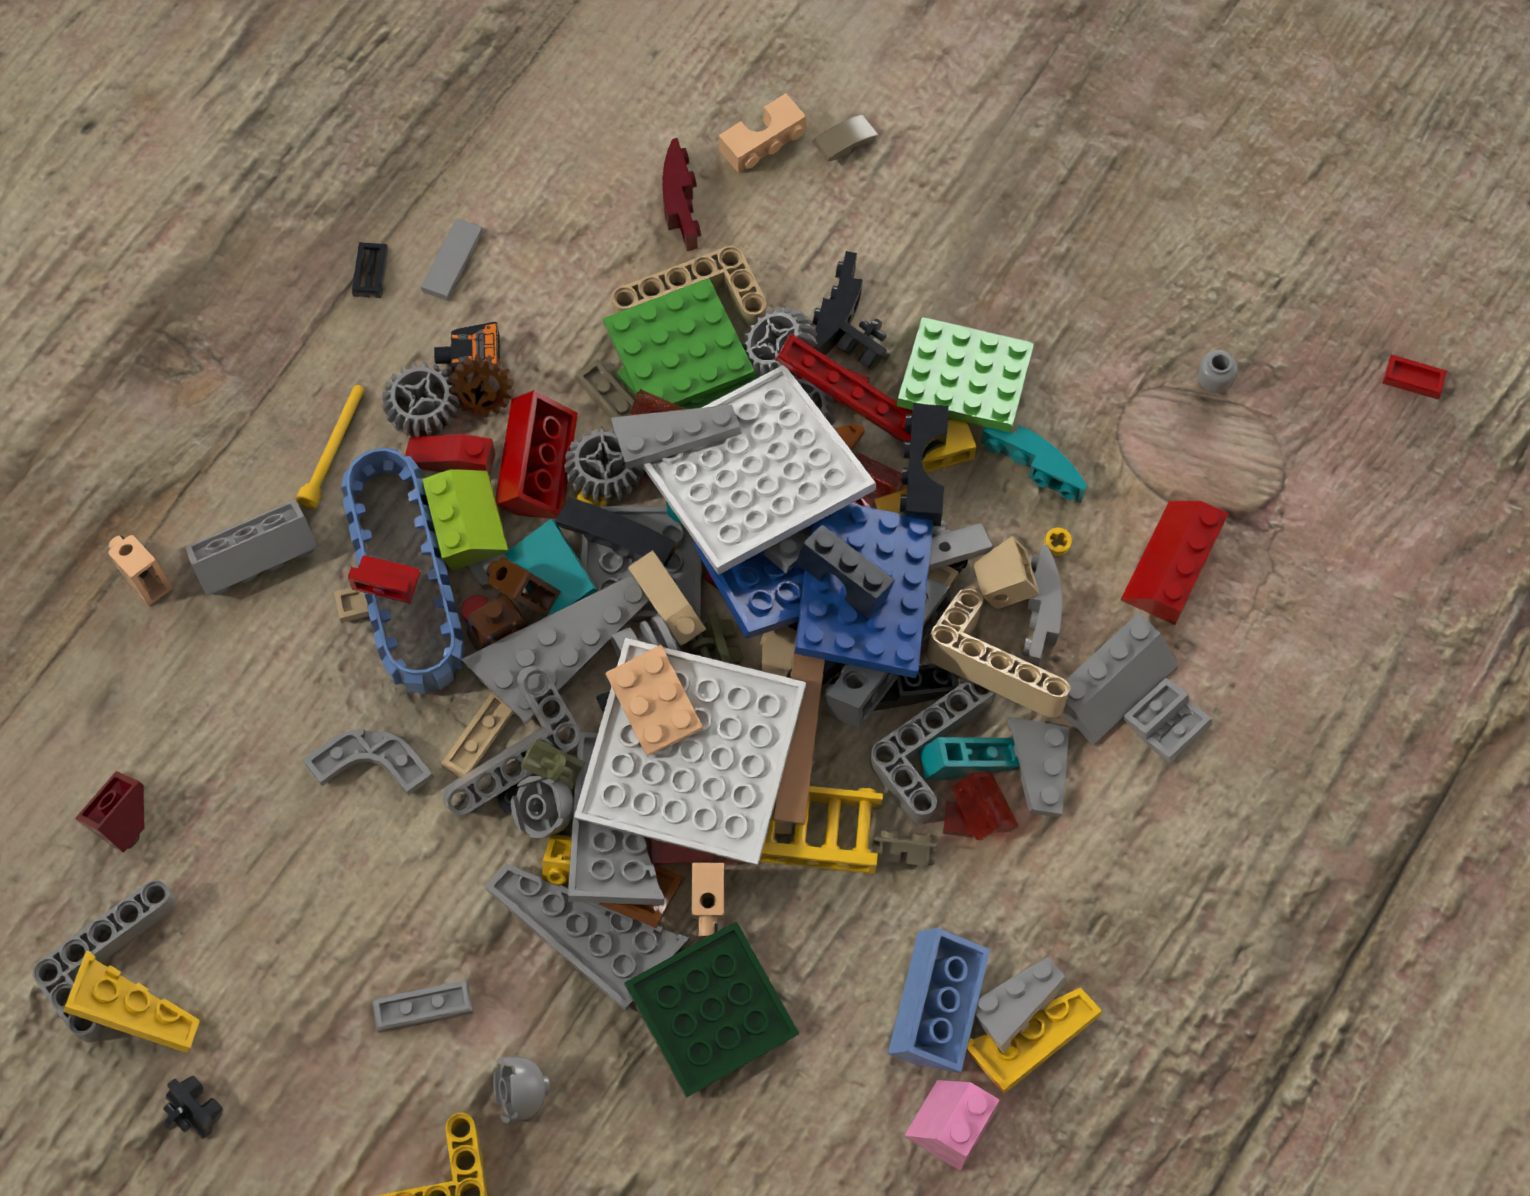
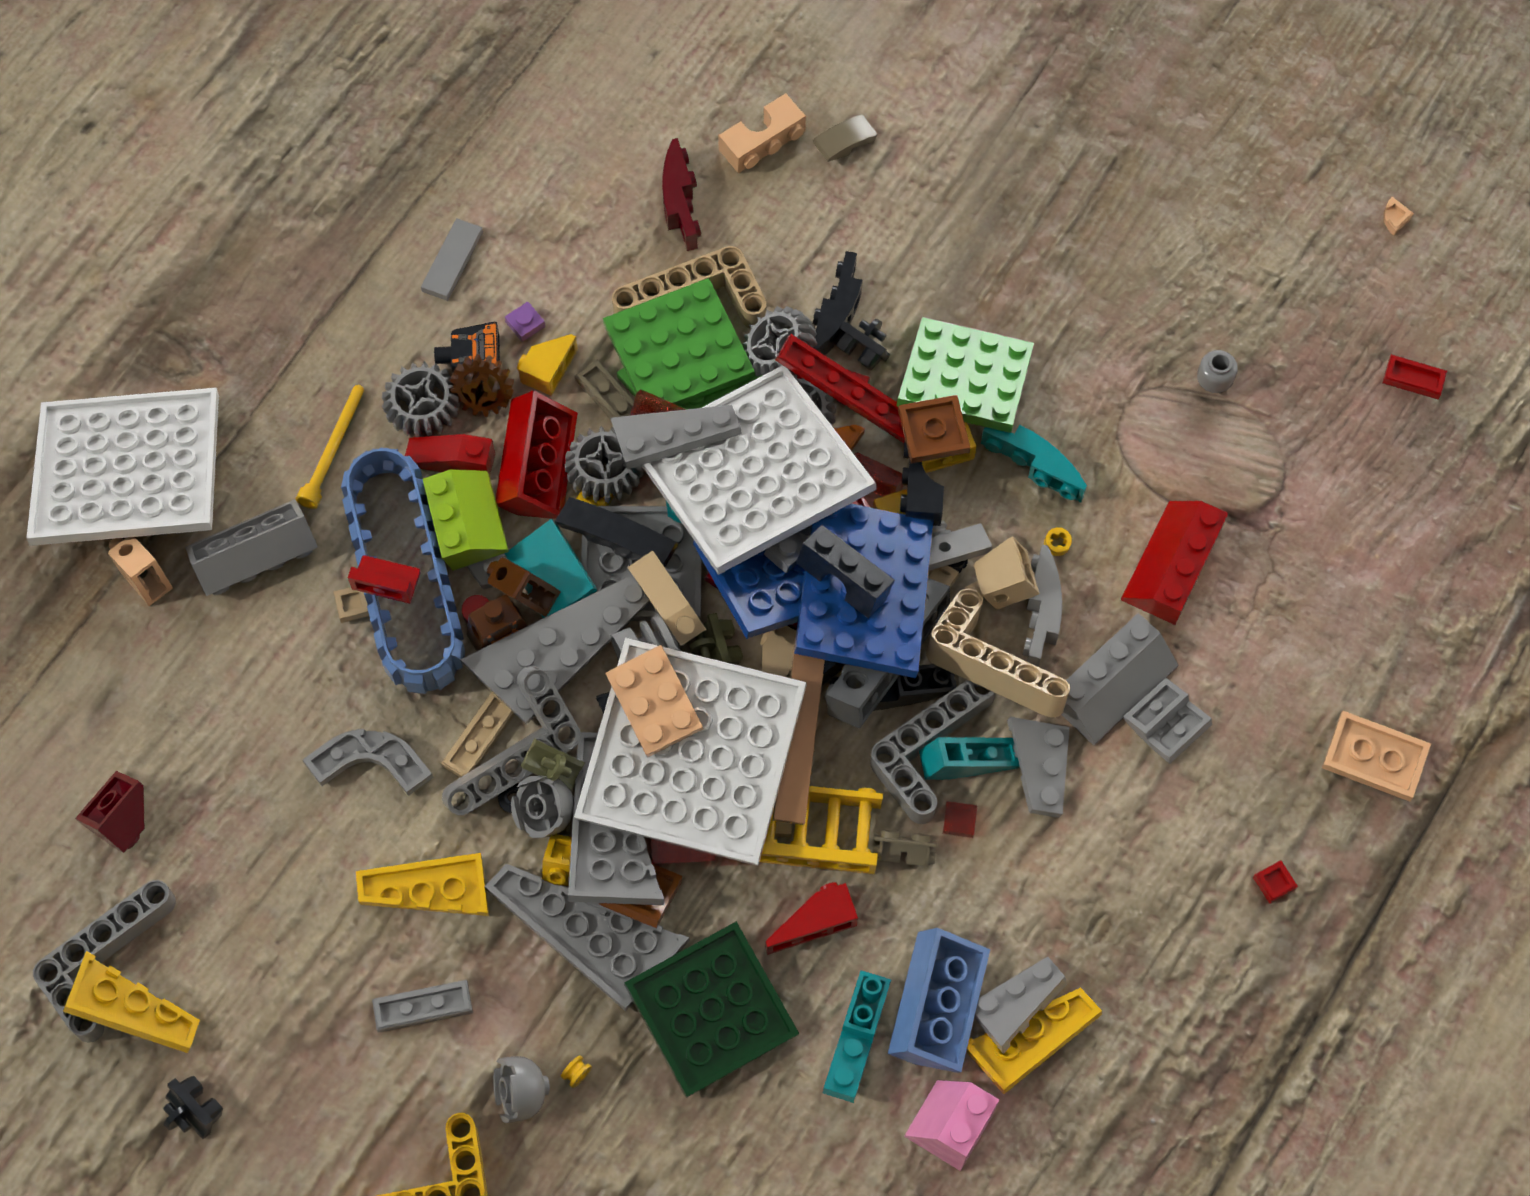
(124, 467): none -> white plate
(368, 289): black tile -> none
(430, 885): none -> yellow wing
(525, 321): none -> medium lavender plate
(547, 363): none -> yellow slope
(576, 1071): none -> yellow bush
(708, 882): light nougat torso -> none
(820, 916): none -> red slope
(856, 1036): none -> teal slope
(934, 429): none -> dark orange plate
(984, 805): clear red bracket -> none
(1275, 881): none -> red tile
(1376, 756): none -> light nougat plate
(1396, 215): none -> light nougat tile

